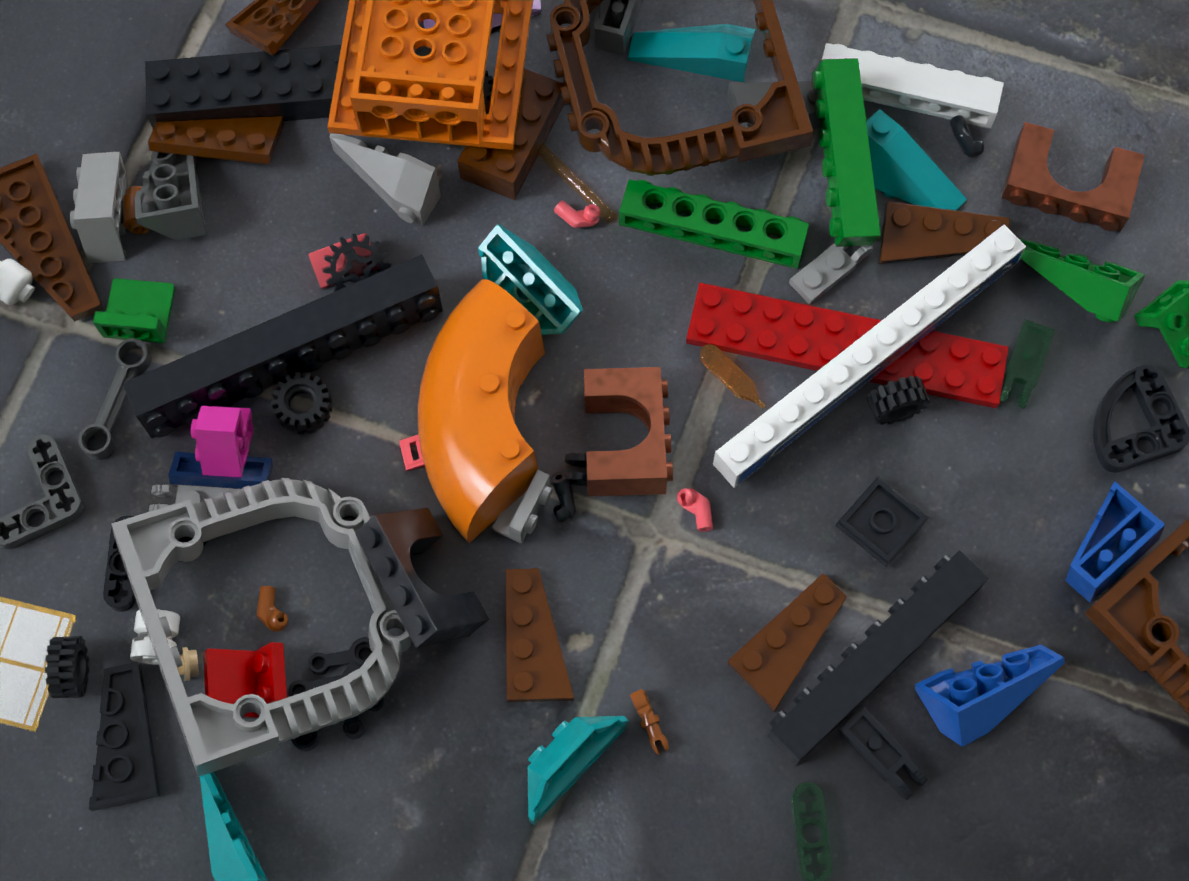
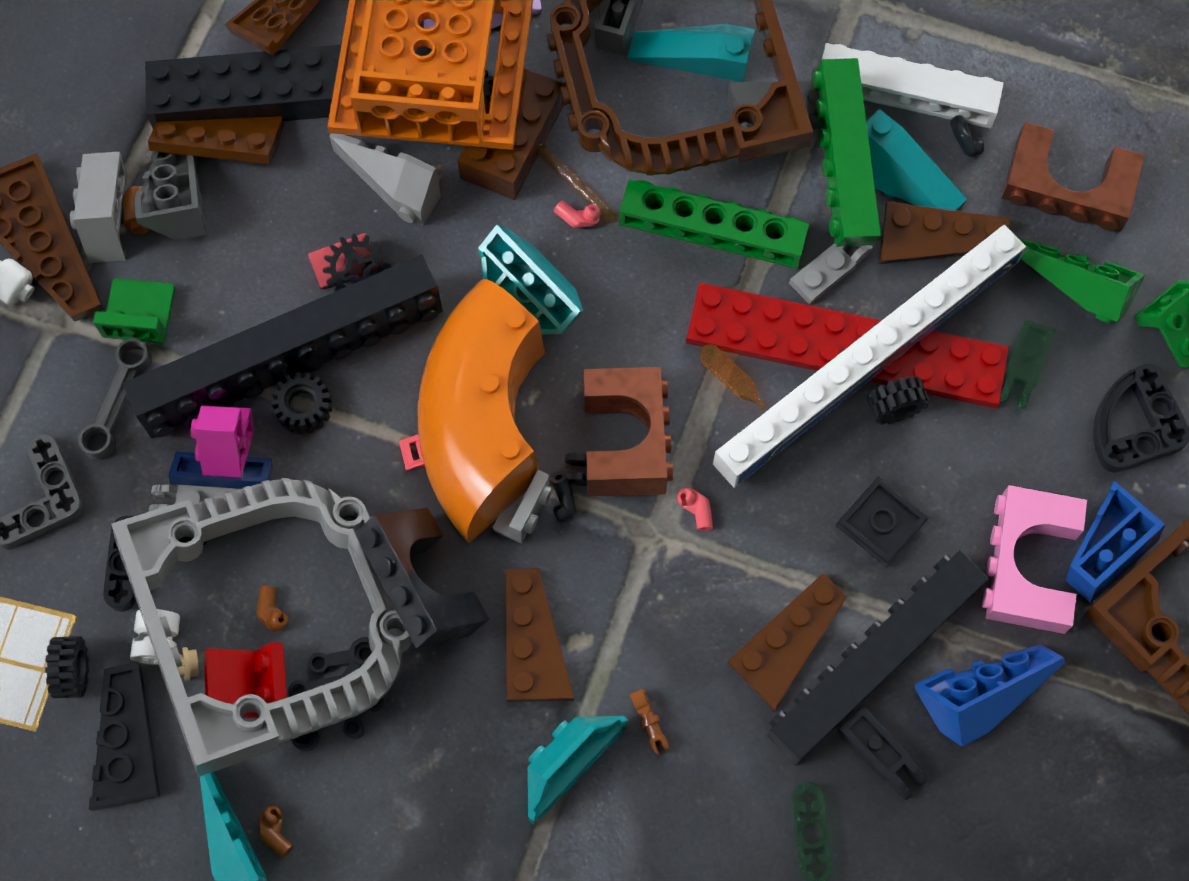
(270, 831): none -> dark orange arm
(1010, 595): none -> bright pink arch

